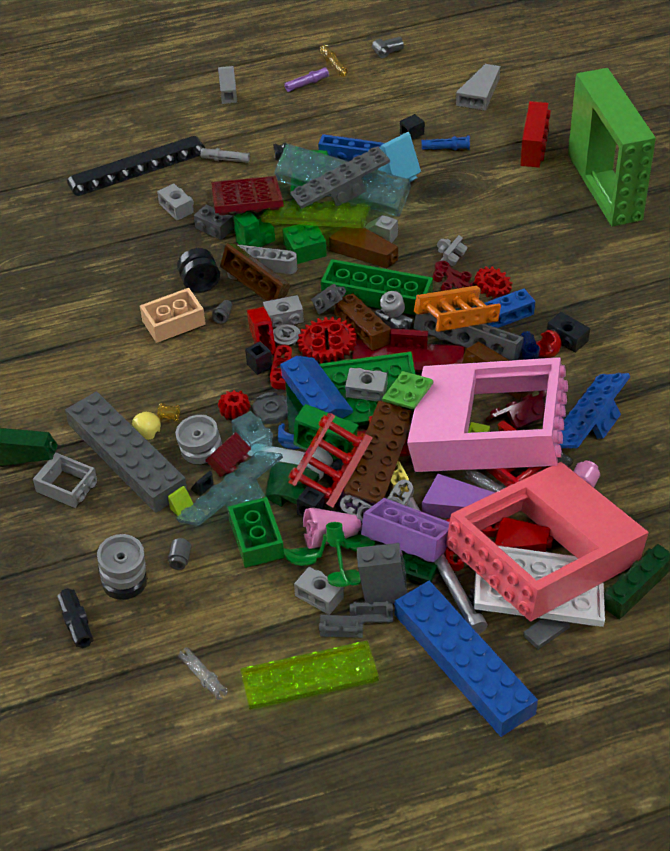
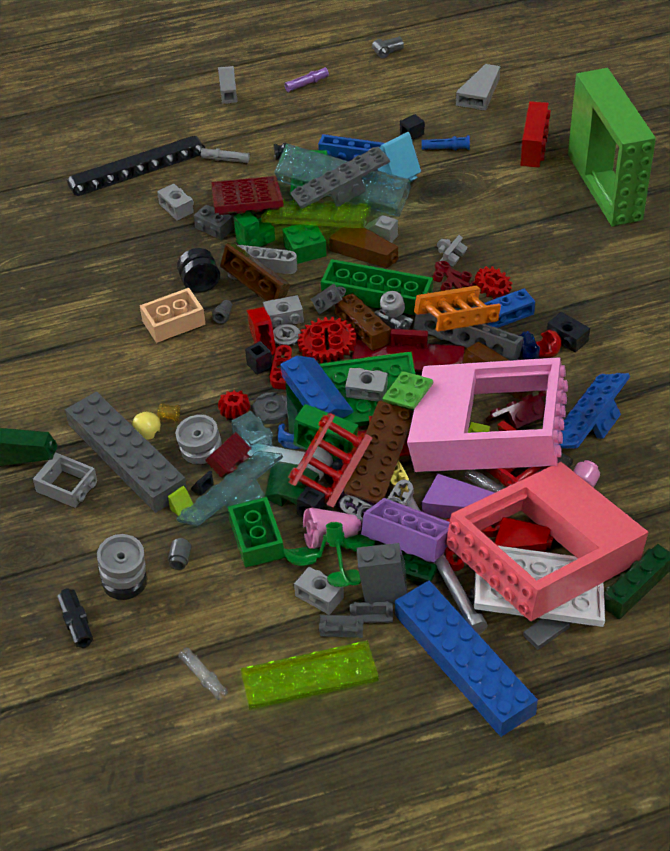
(330, 57): clear yellow pin -> none

